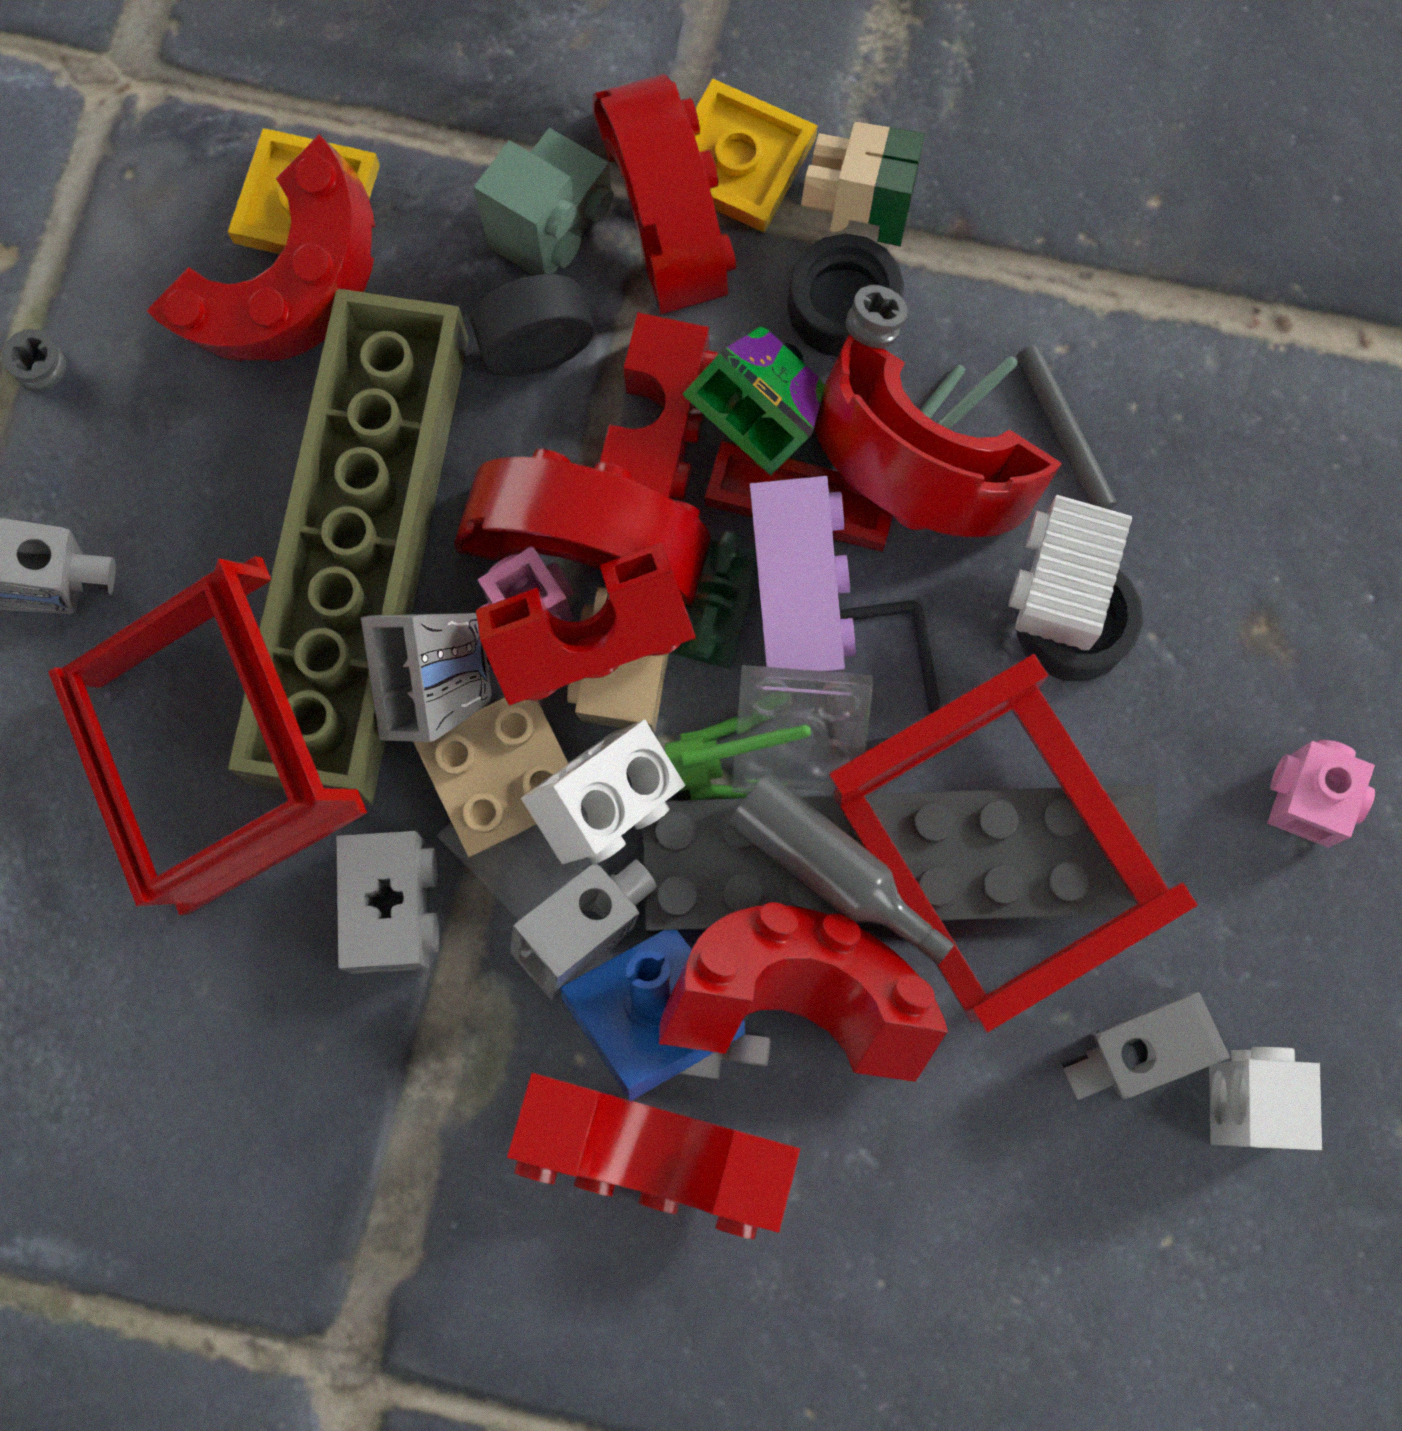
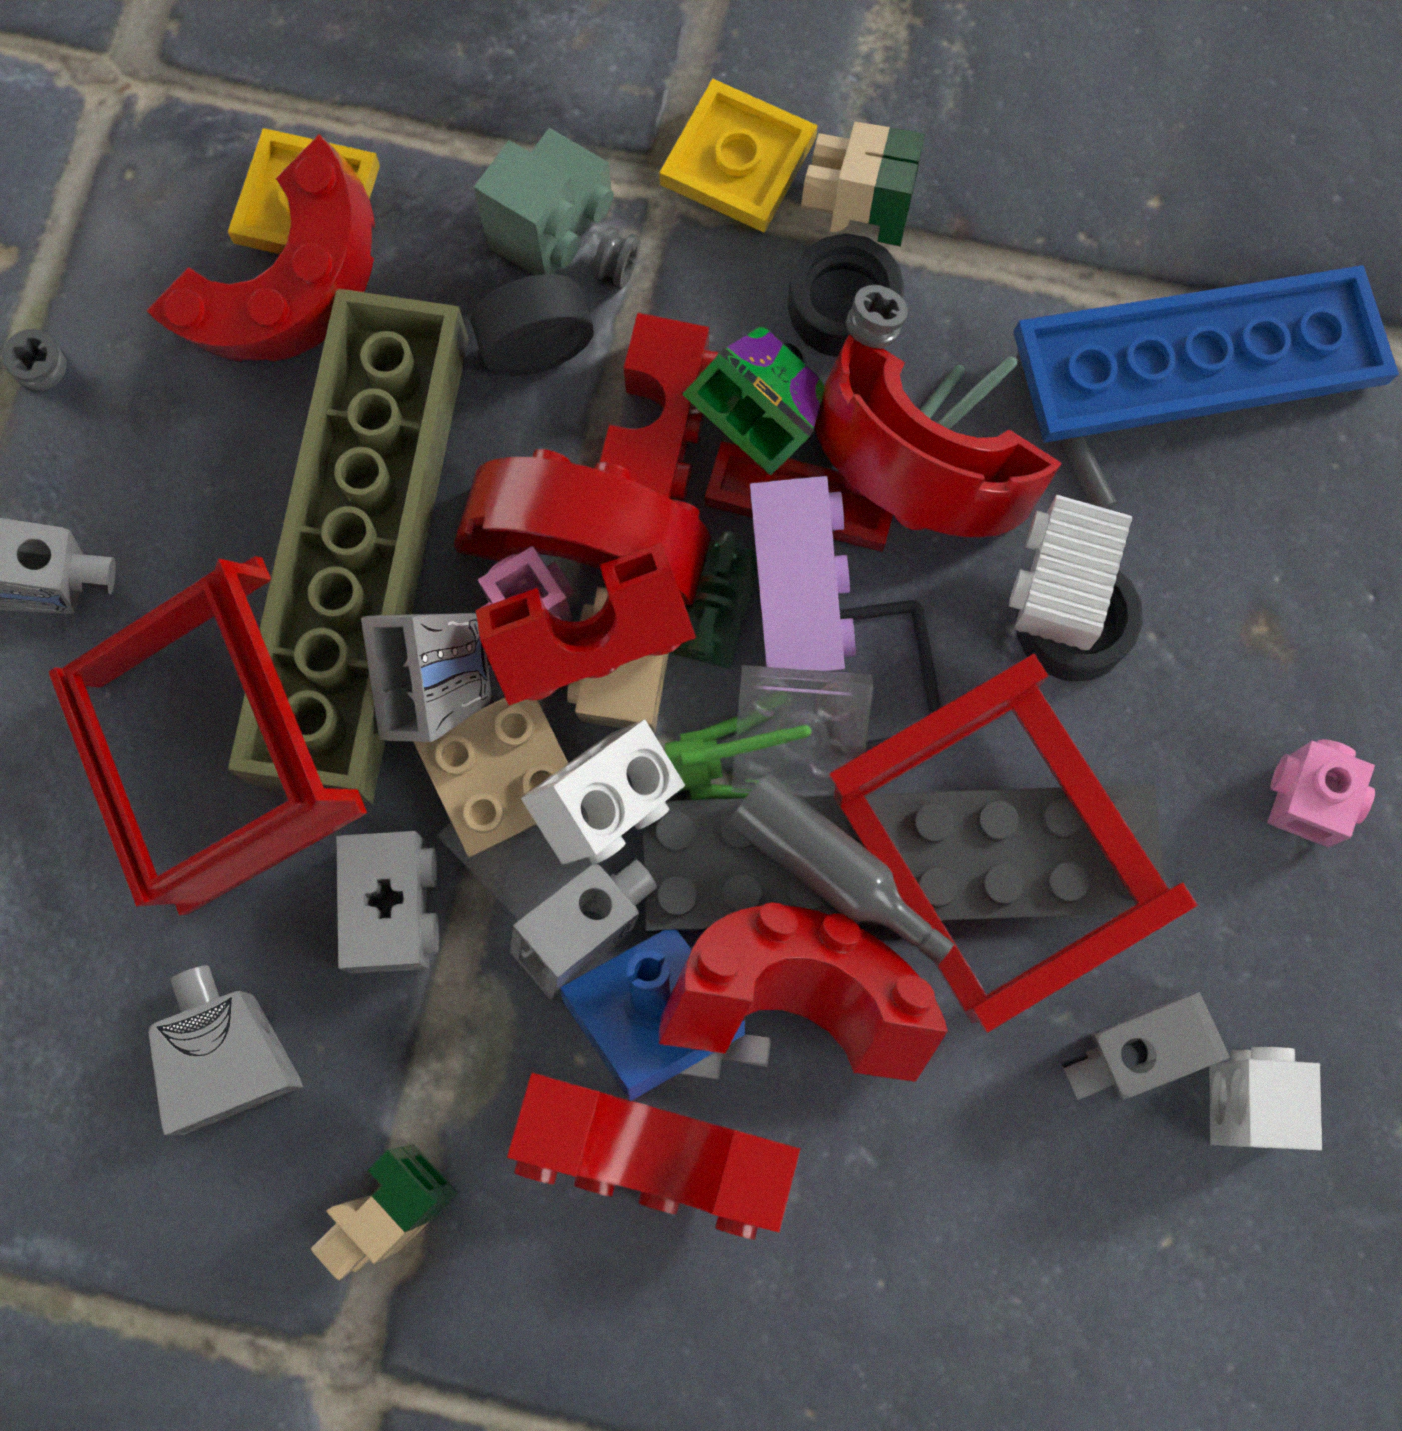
(215, 1056): none -> light grey torso
(390, 1218): none -> hips
(616, 257): none -> dark grey bush
(668, 189): red brick -> none
(1203, 353): none -> blue plate

